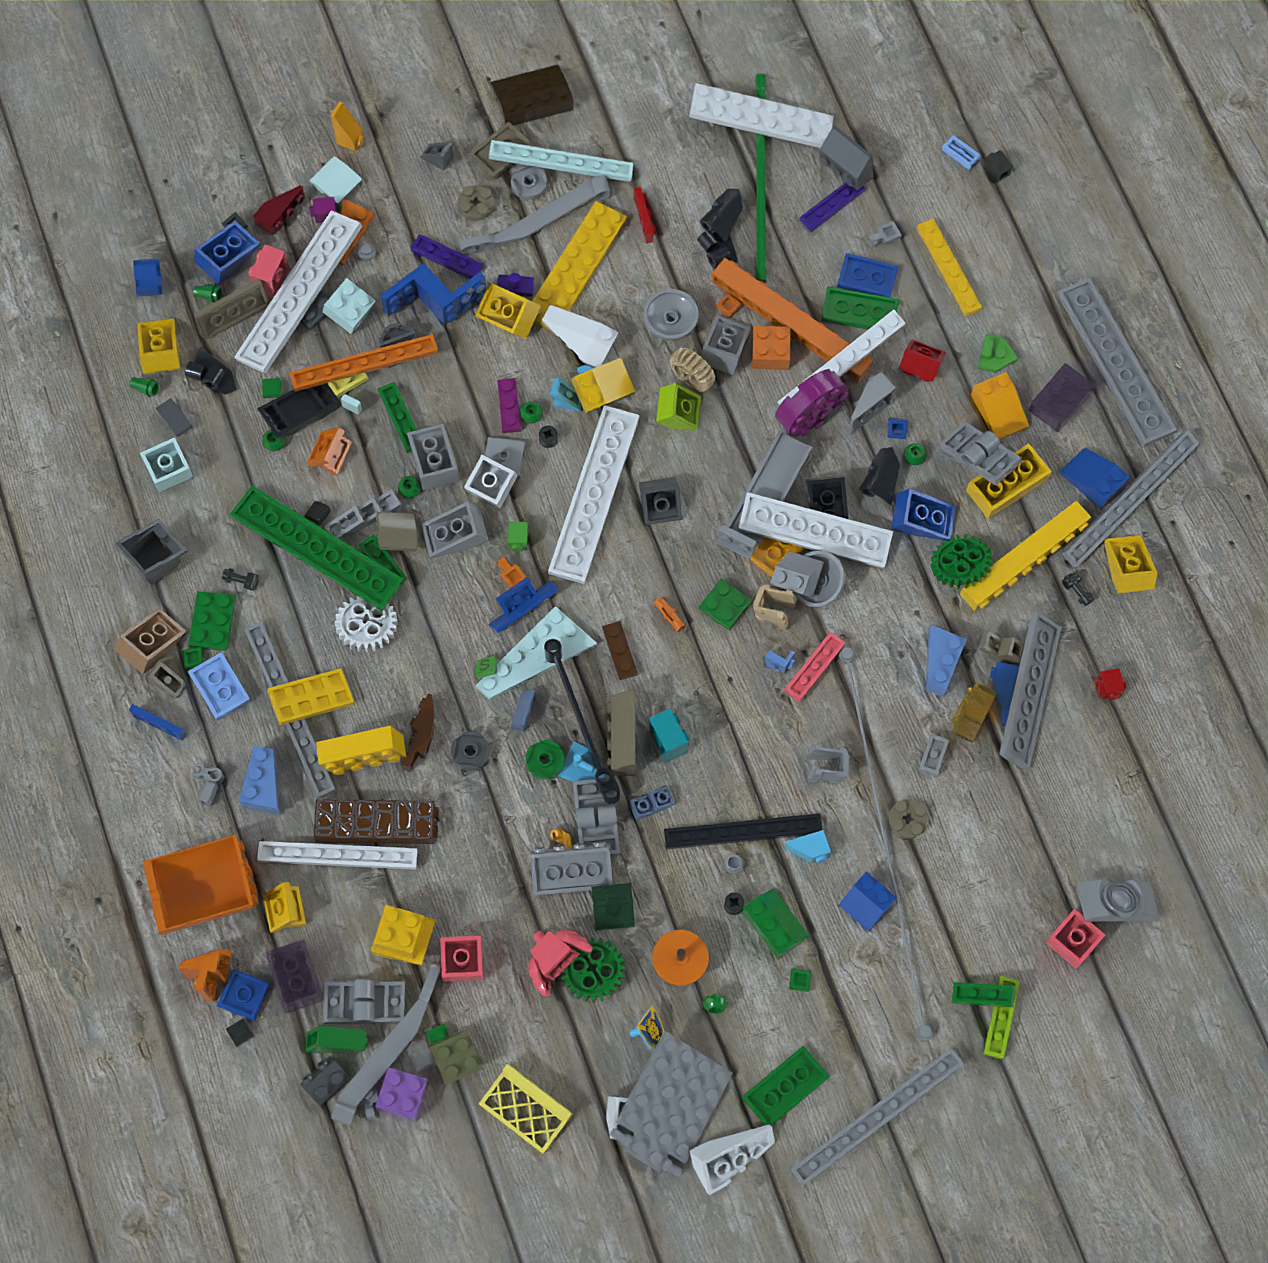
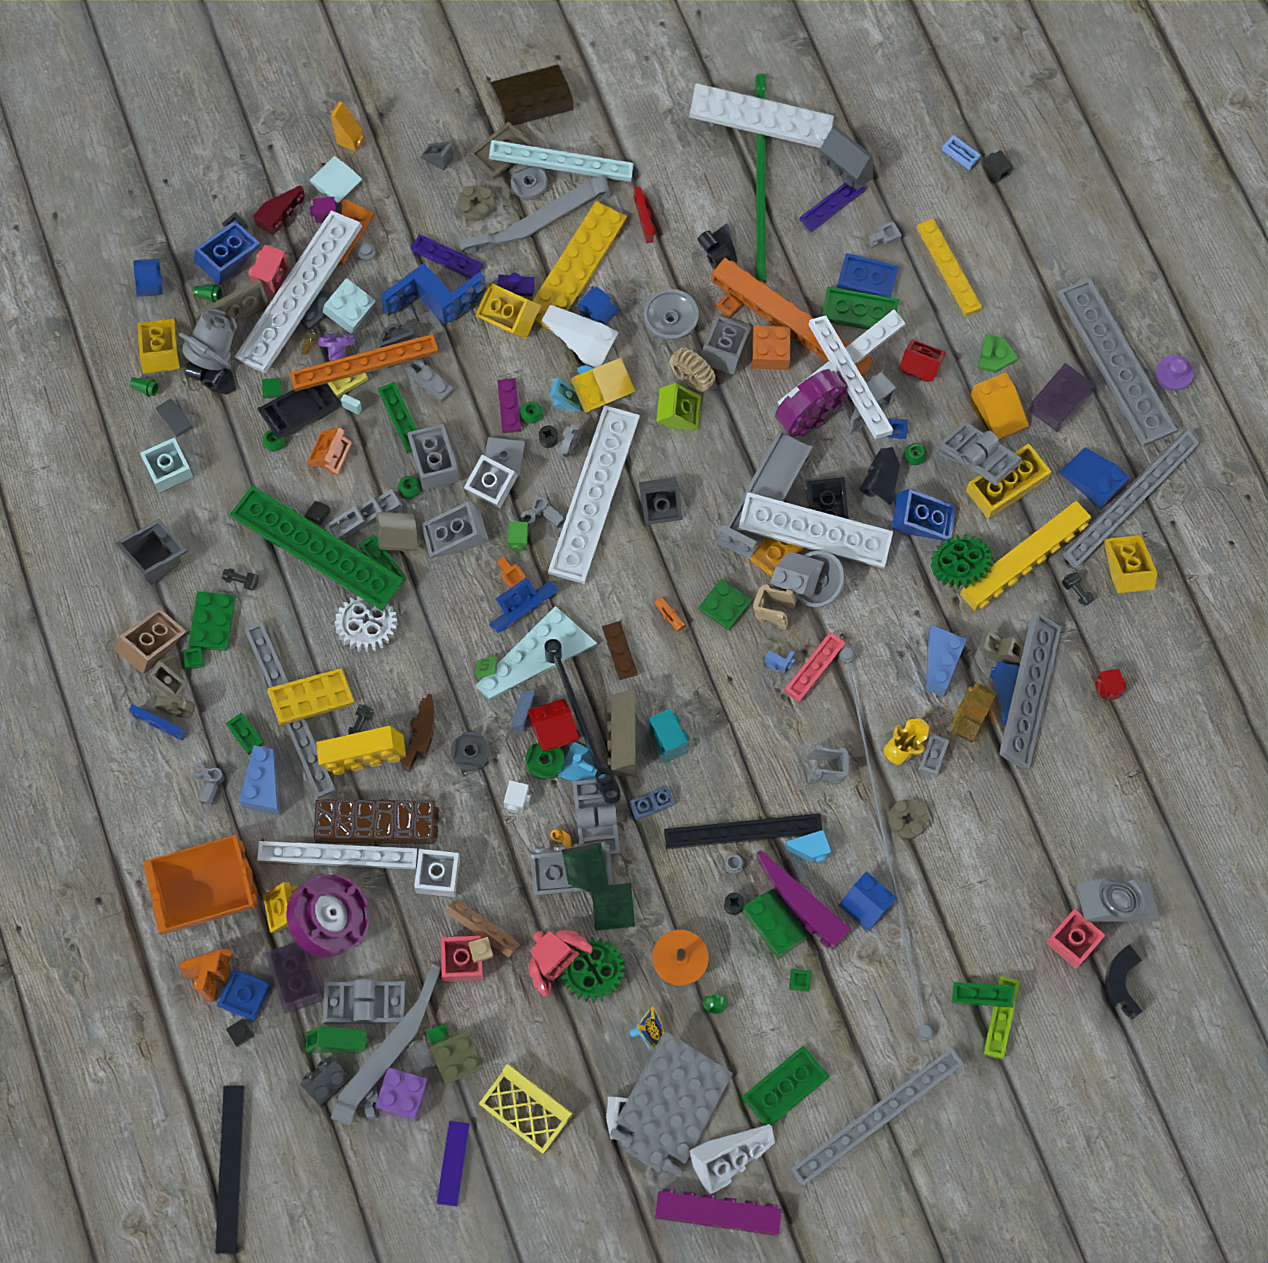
(175, 705): none -> dark tan plate
(210, 340): none -> light grey piece
(219, 686): light blue plate -> none
(230, 1170): none -> black tile
(244, 733): none -> green plate
(310, 335): none -> clear yellow piece
(327, 915): none -> magenta piece
(336, 345): none -> medium lavender plate
(363, 712): none -> pearl dark grey bar
(402, 935): yellow piece -> none
(429, 380): none -> light grey hinge
(437, 873): none -> white brick
(453, 1163): none -> dark purple tile
(480, 926): none -> medium nougat plate
(480, 950): none -> tan plate
(516, 797): none -> white brick
(541, 506): none -> light grey bar
(553, 725): none -> red slope
(572, 435): none -> light grey plate
(586, 867): none -> clear green slope
(597, 306): none -> blue brick
(718, 1213): none -> magenta brick
(723, 213): black panel -> none
(804, 905): none -> magenta slope
(851, 377): none -> white plate
(906, 741): none -> yellow head
(1115, 981): none -> black arch
(1174, 373): none -> medium lavender plate

